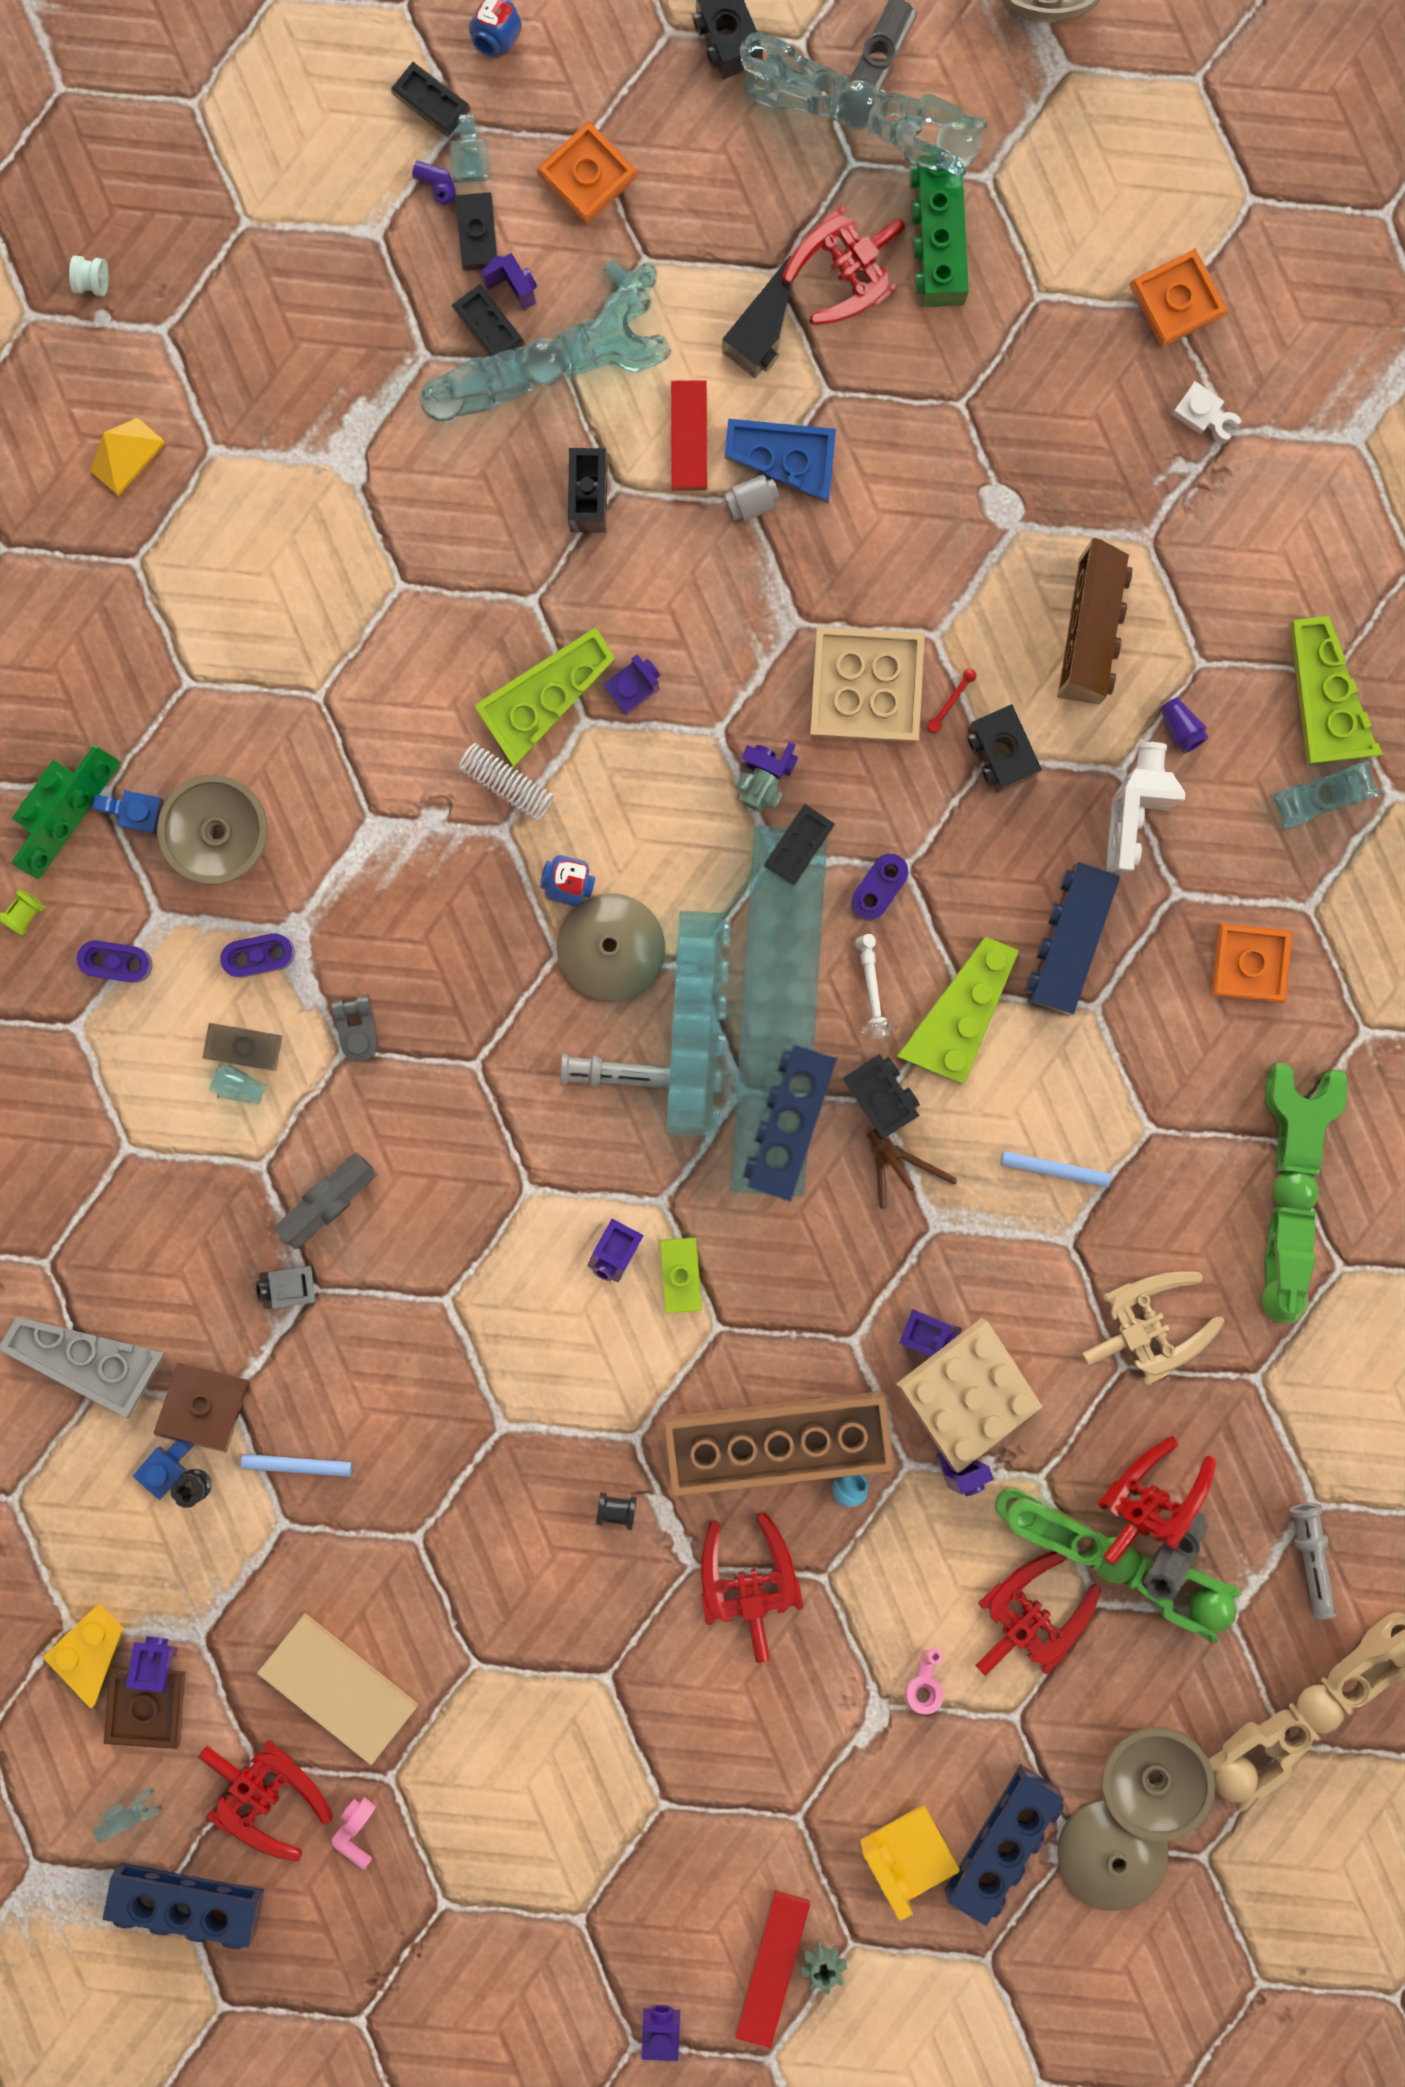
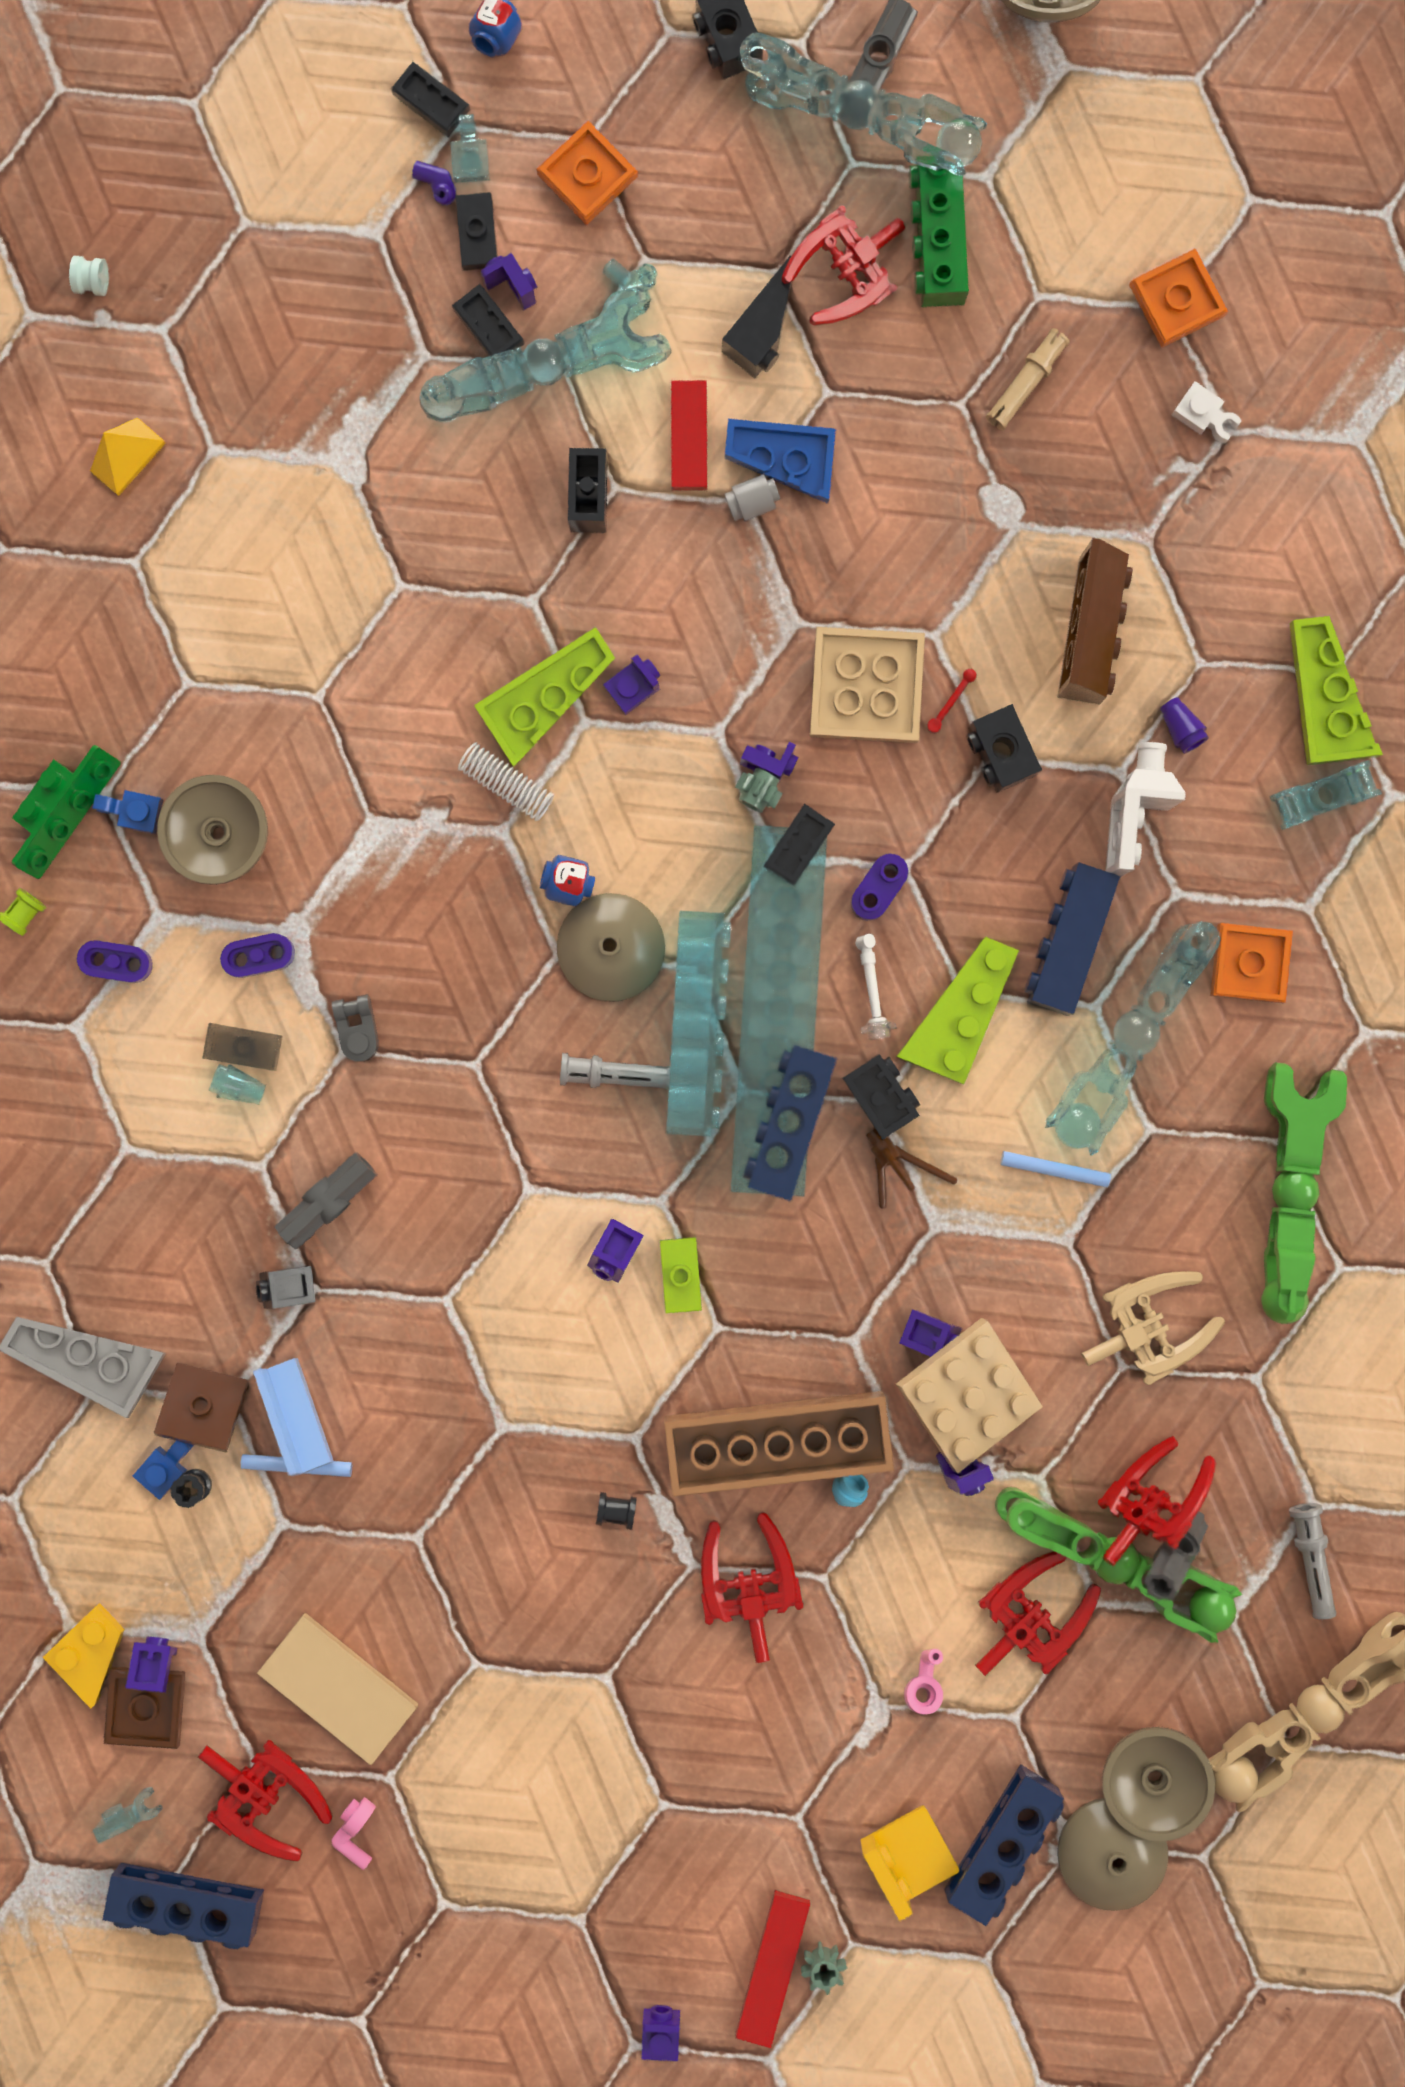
(293, 1417): none -> light blue panel
(1037, 366): none -> tan pin
(1134, 1036): none -> clear light blue piece

